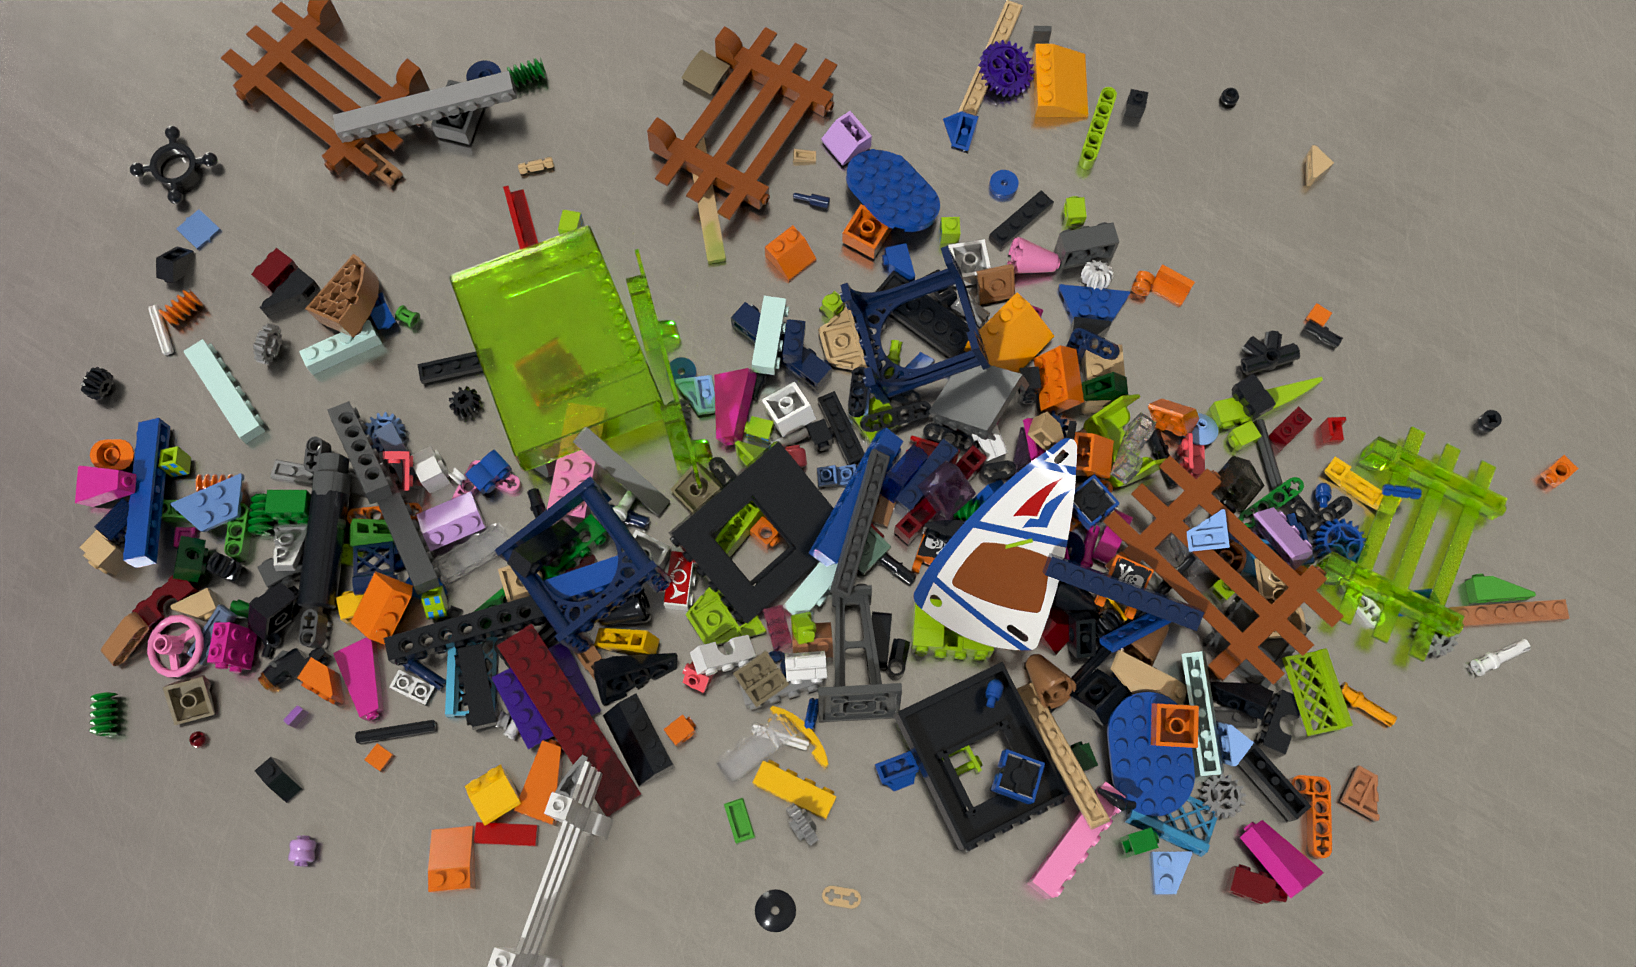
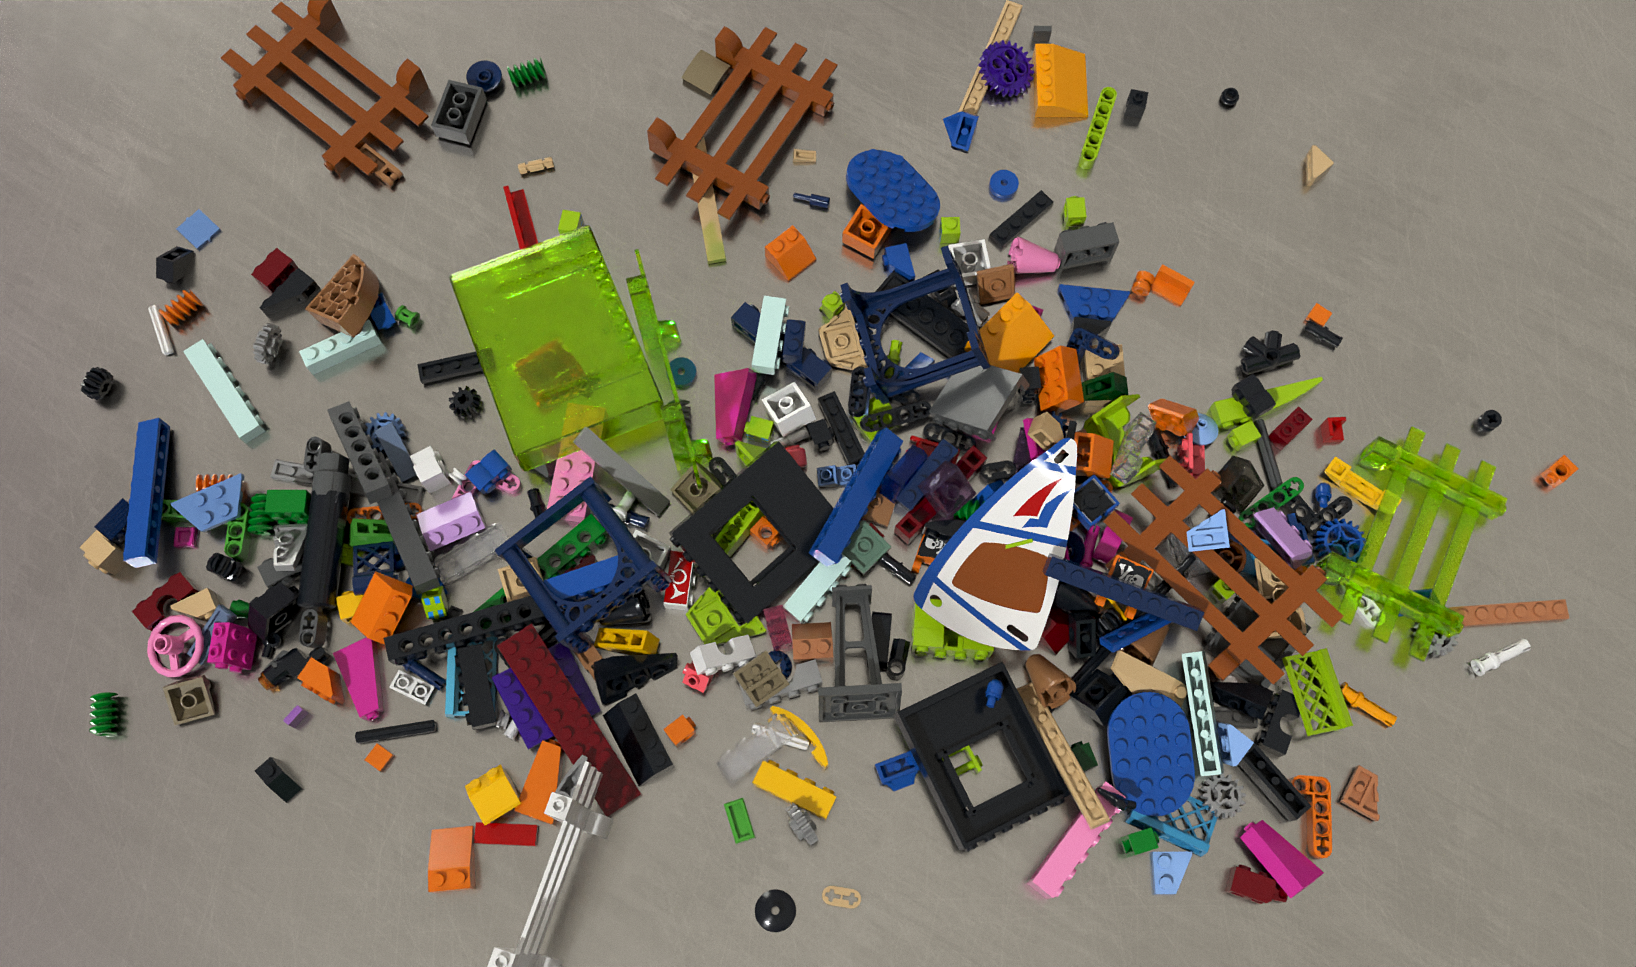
(102, 485): dark pink slope -> none
(112, 454): orange piece -> none
(124, 639): medium nougat beam -> none
(165, 152): black piece -> none
(174, 461): lime brick -> none
(190, 558): dark green brick -> none
(200, 742): dark red hinge -> none
(302, 850): lavender piece -> none
(407, 461): coral bracket -> none
(424, 107): light grey brick -> none
(543, 549): black brick -> none
(699, 393): wing -> none
(803, 627): lime brick -> none
(805, 667): white brick -> none
(811, 714): blue axle -> none
(847, 138): lavender slope -> none
(860, 524): dark grey tile -> none
(991, 448): white brick -> none
(1018, 776): piece -> none
(1097, 274): white gear -> none
(1174, 725): orange brick -> none
(1401, 491): blue axle -> none
(1492, 590): bright green slope -> none

